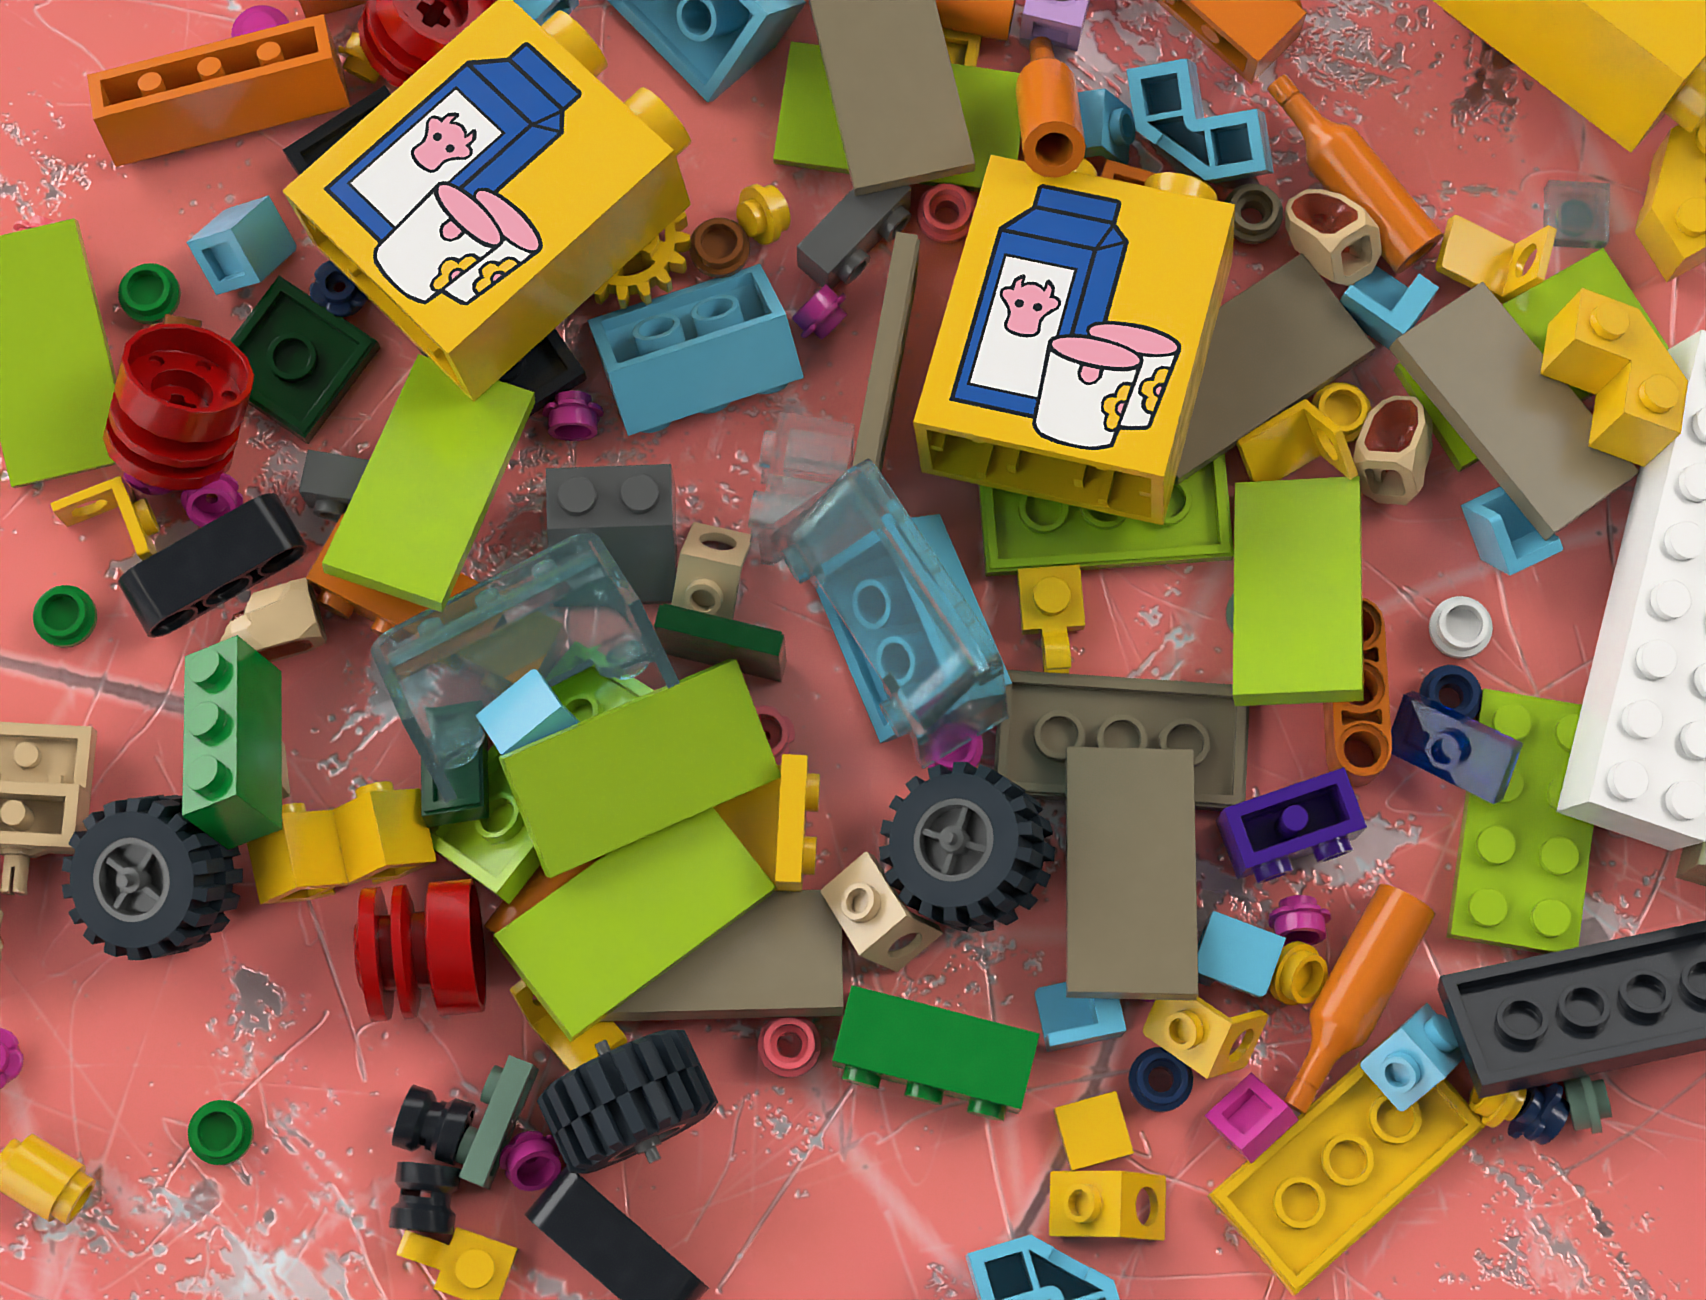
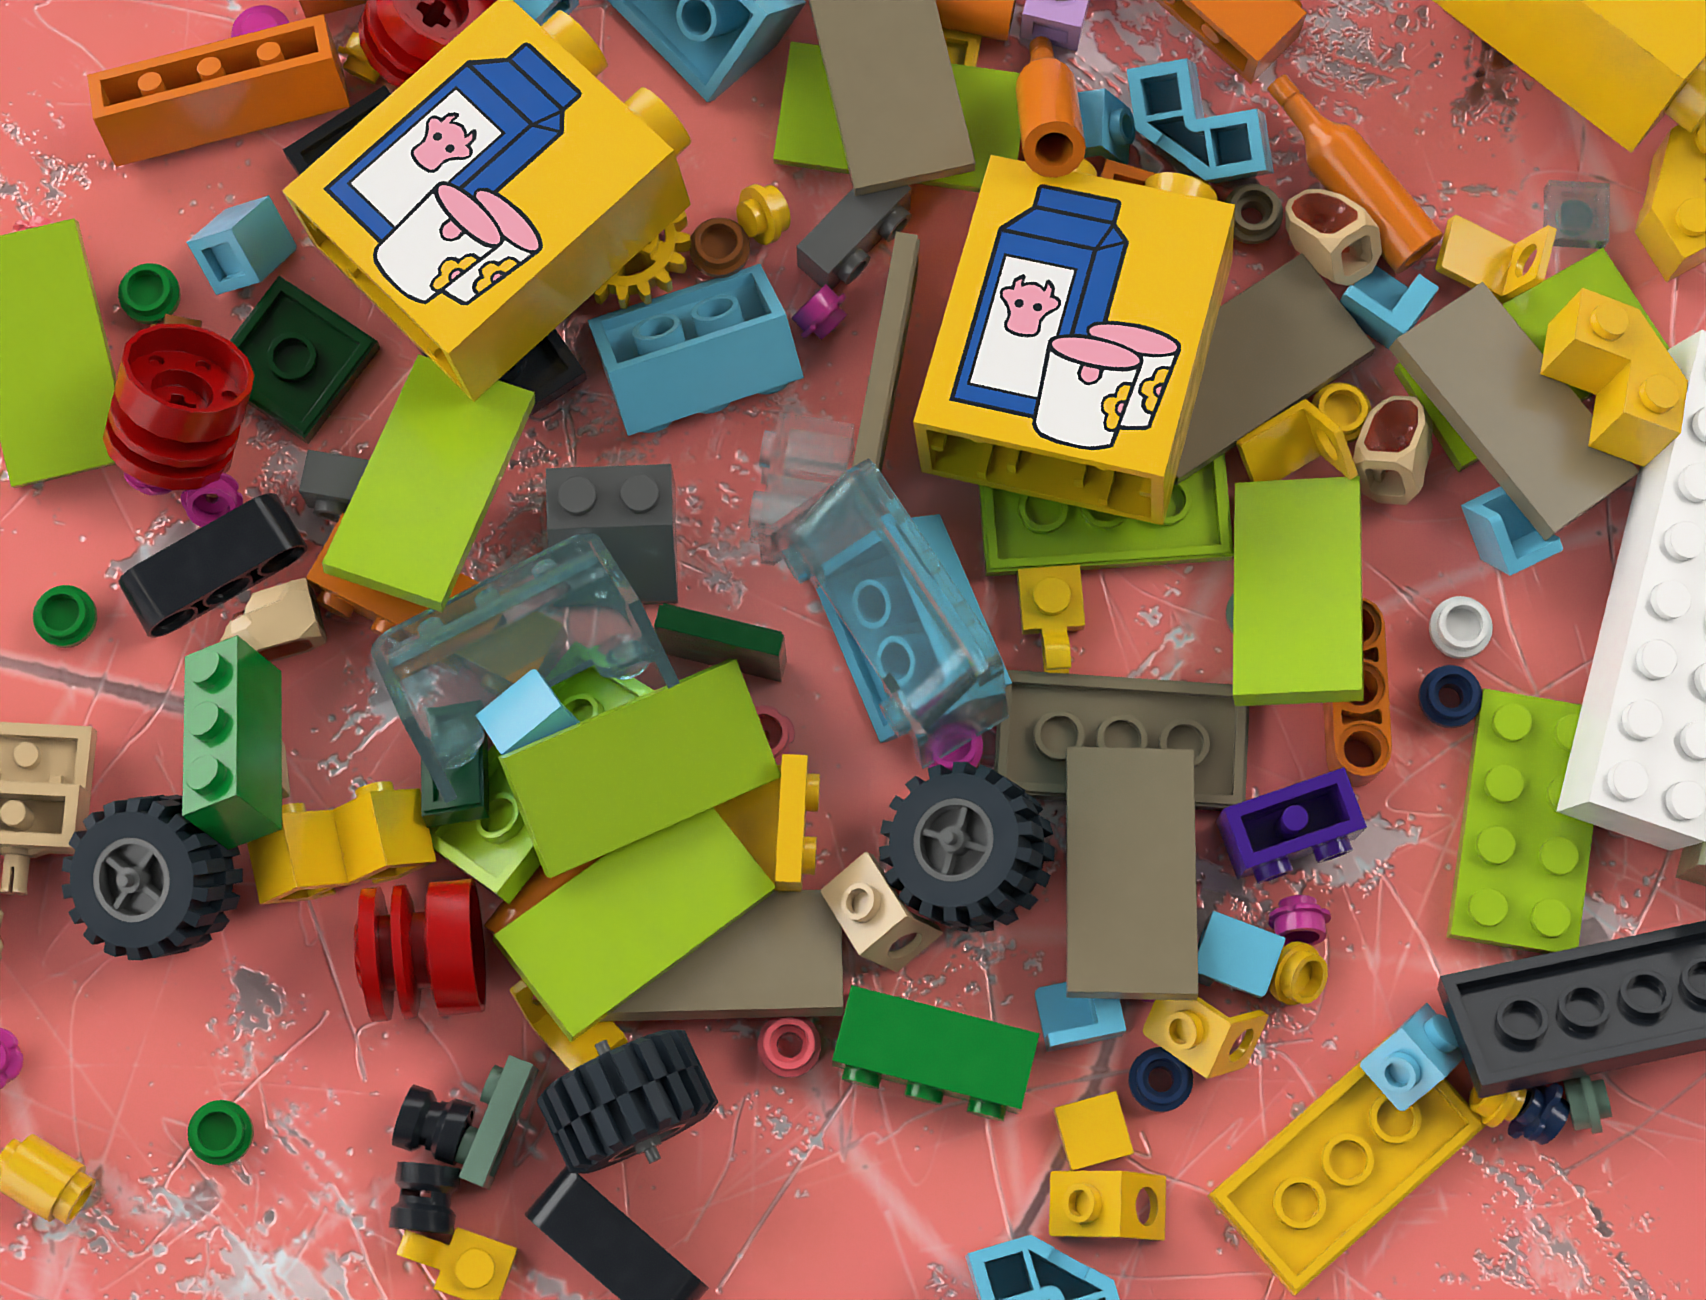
(110, 495): yellow bracket -> none
(338, 303): dark blue plate -> none
(531, 1160): dark pink plate -> none
(573, 416): dark pink plate -> none
(710, 577): tan bracket -> none
(941, 197): coral plate -> none
(1251, 1117): dark pink plate -> none
(1360, 985): orange piece -> none
(1454, 747): clear blue plate -> none

